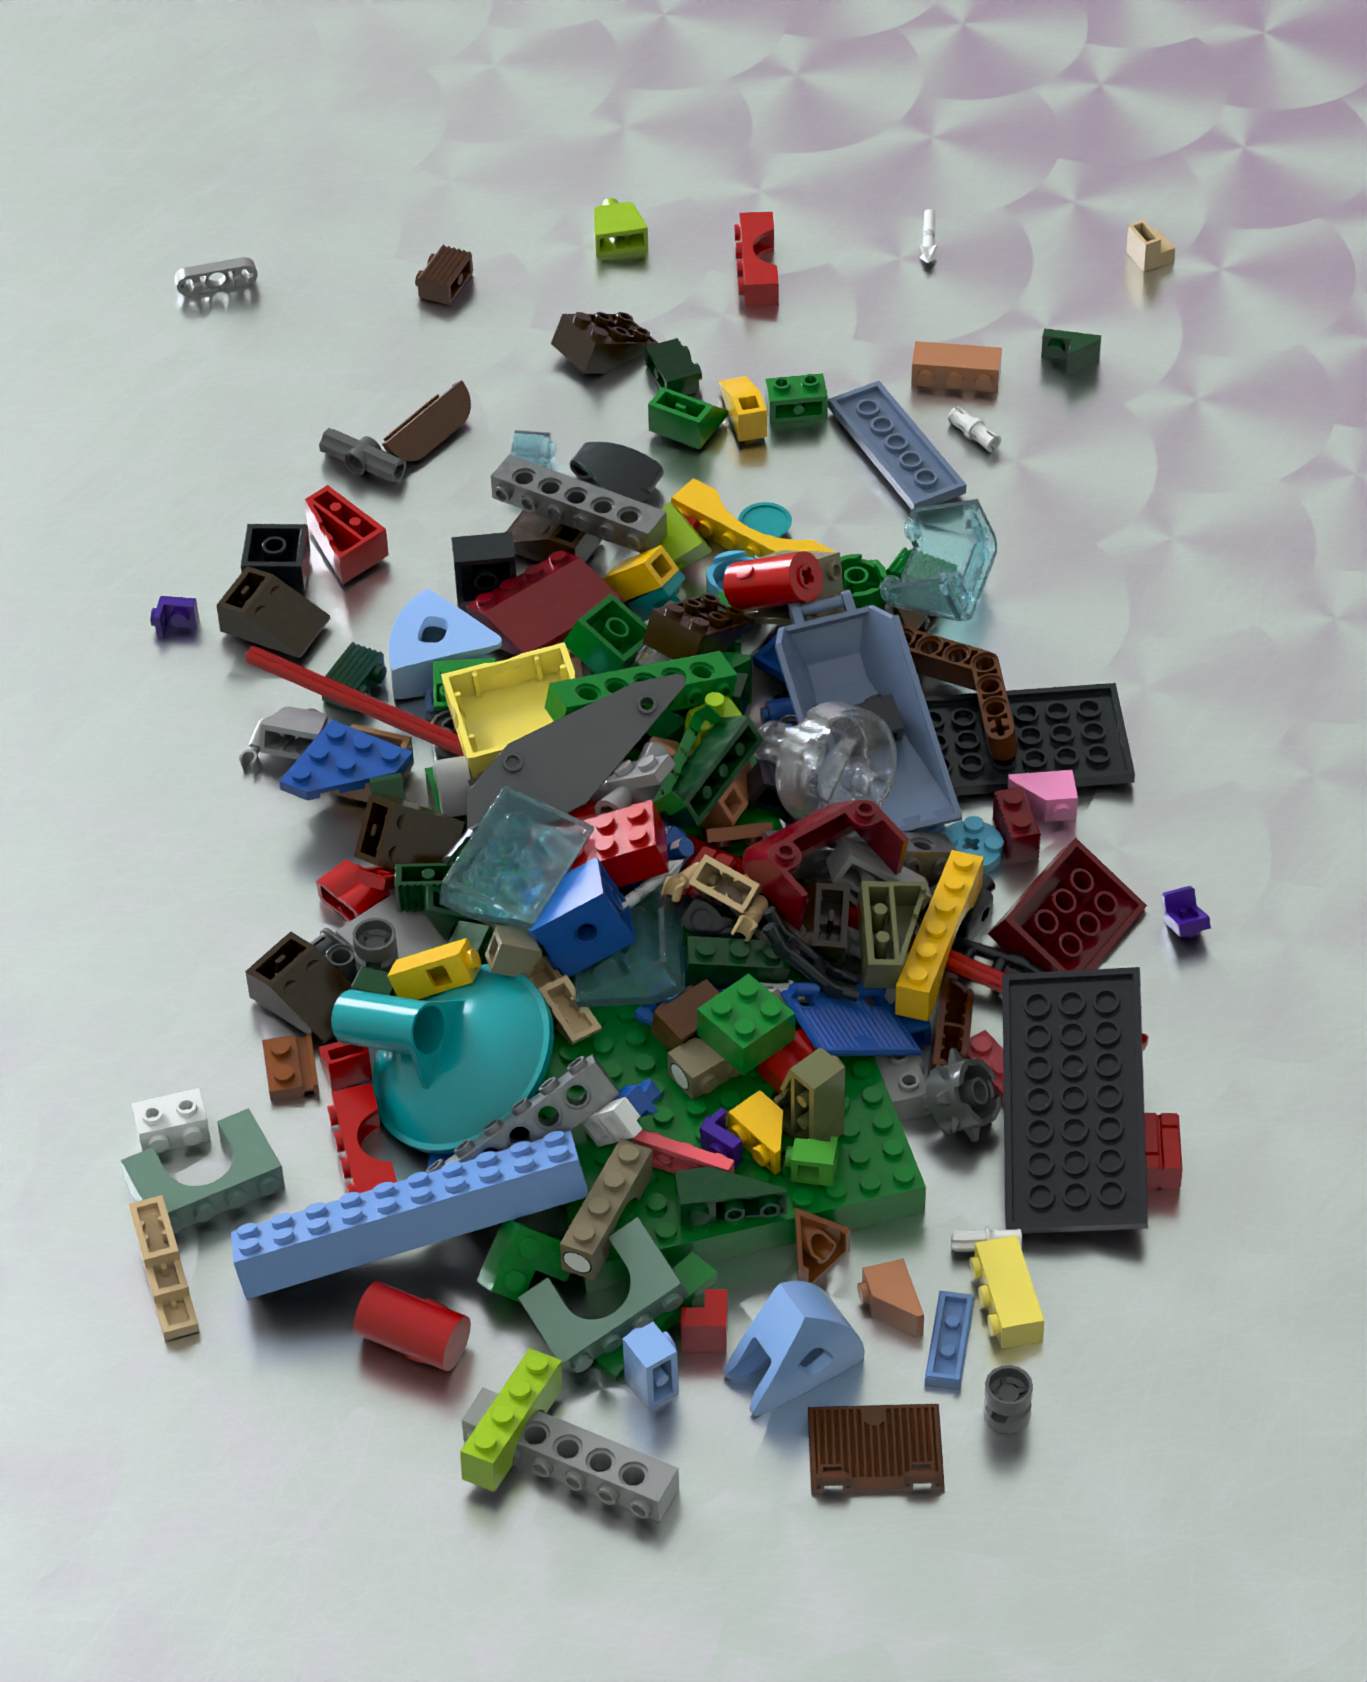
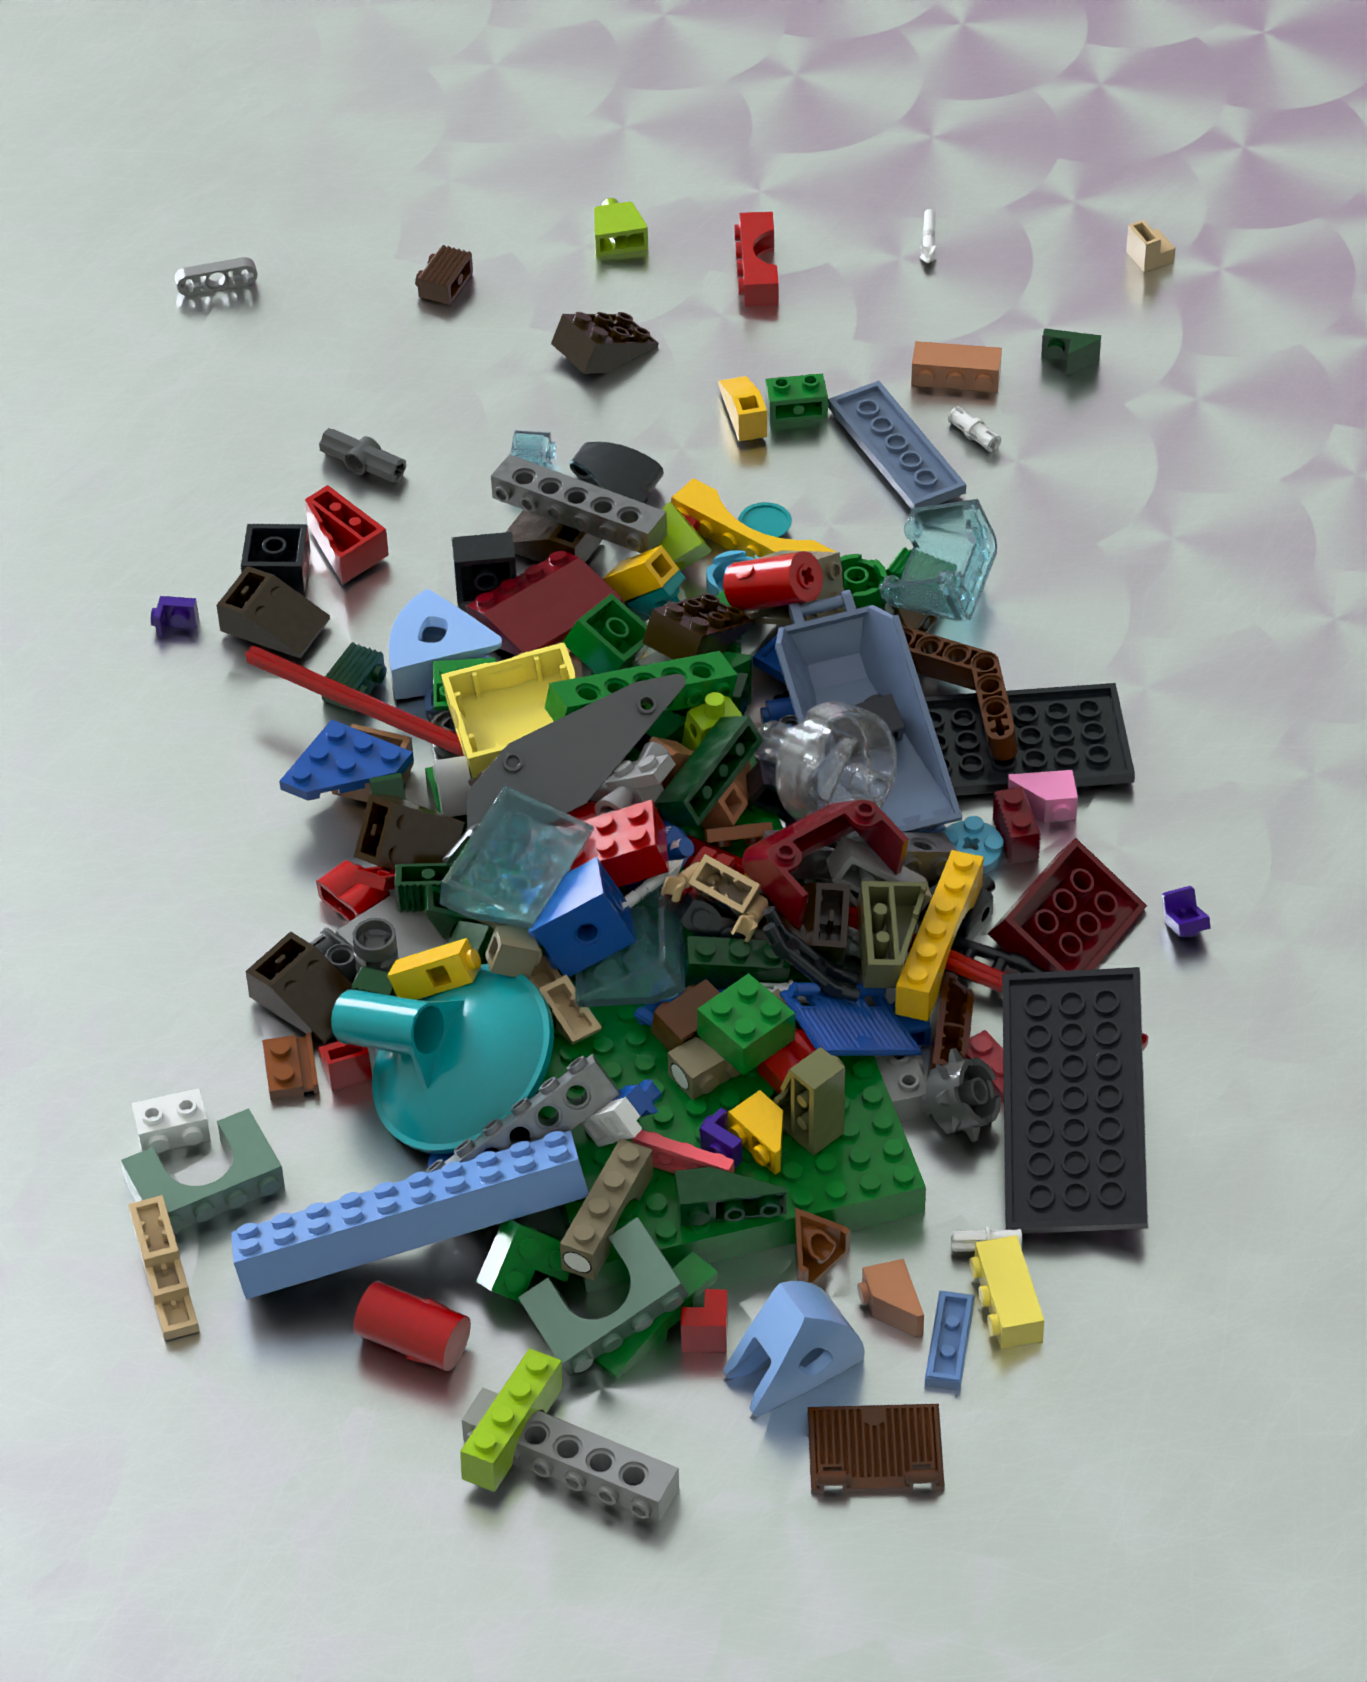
(283, 735): light grey torso -> none
(357, 1120): red arch -> none
(430, 424): reddish brown brick -> none
(651, 1365): light blue brick -> none
(670, 801): green piece -> none
(672, 366): dark green brick -> none
(683, 417): green slope -> none
(812, 1161): bright green brick -> none
(1008, 1399): dark grey wheel -> none
(1163, 1151): red brick -> none

